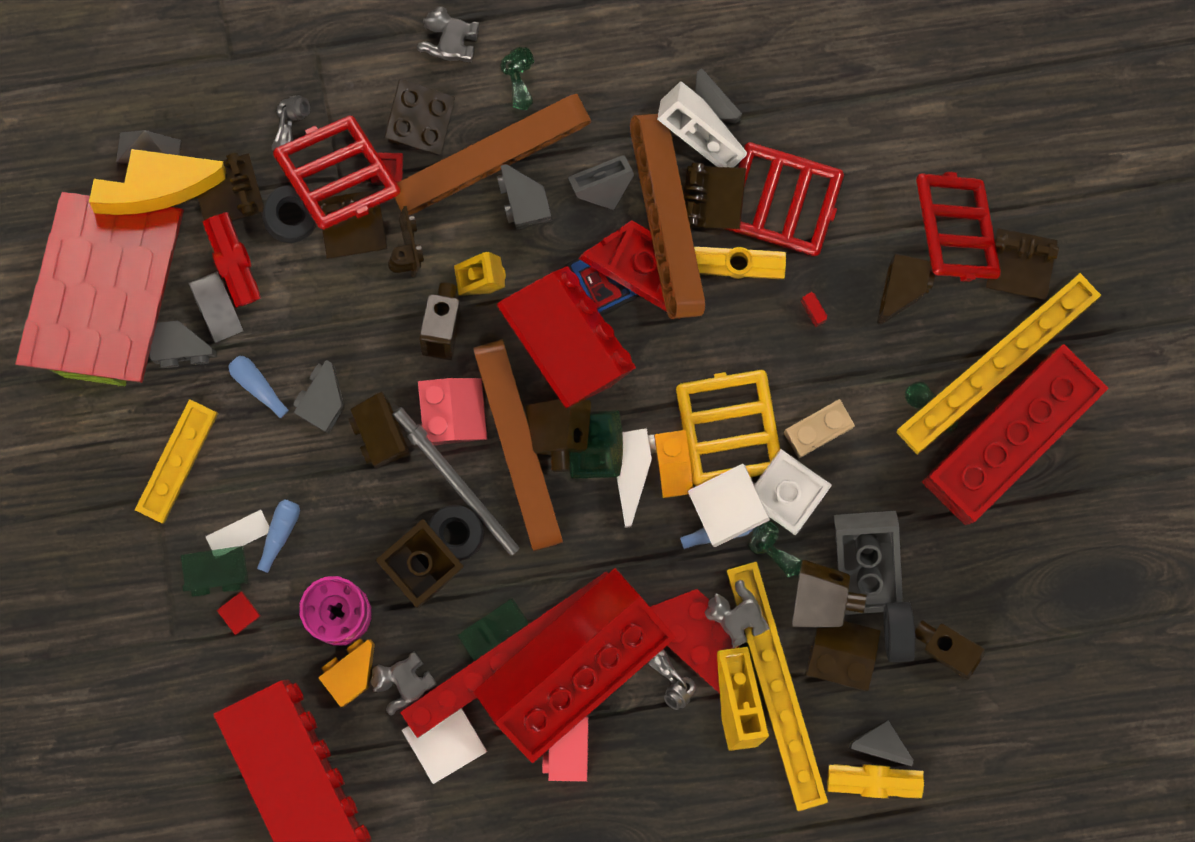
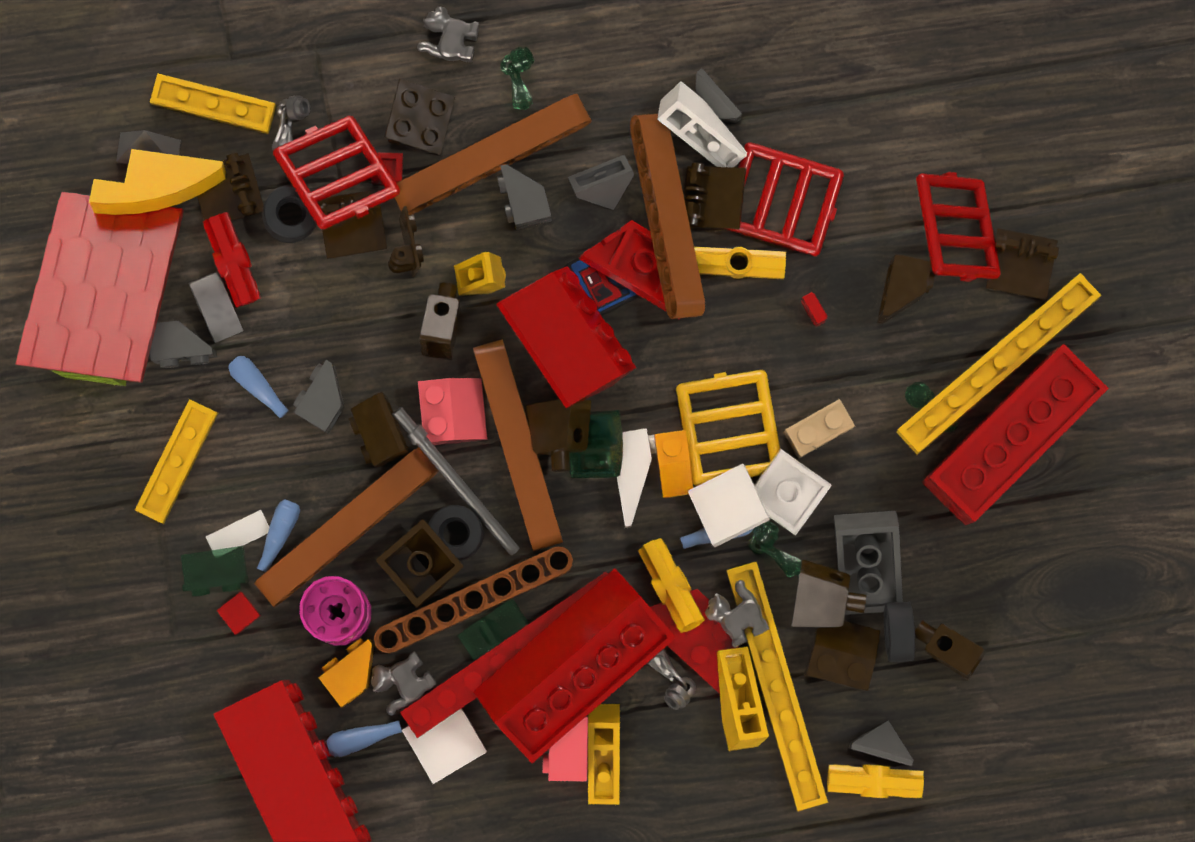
(213, 103): none -> yellow tile
(346, 527): none -> dark orange beam
(356, 739): none -> medium blue piece
(458, 600): none -> dark orange beam
(604, 754): none -> yellow slope
(671, 585): none -> yellow piece

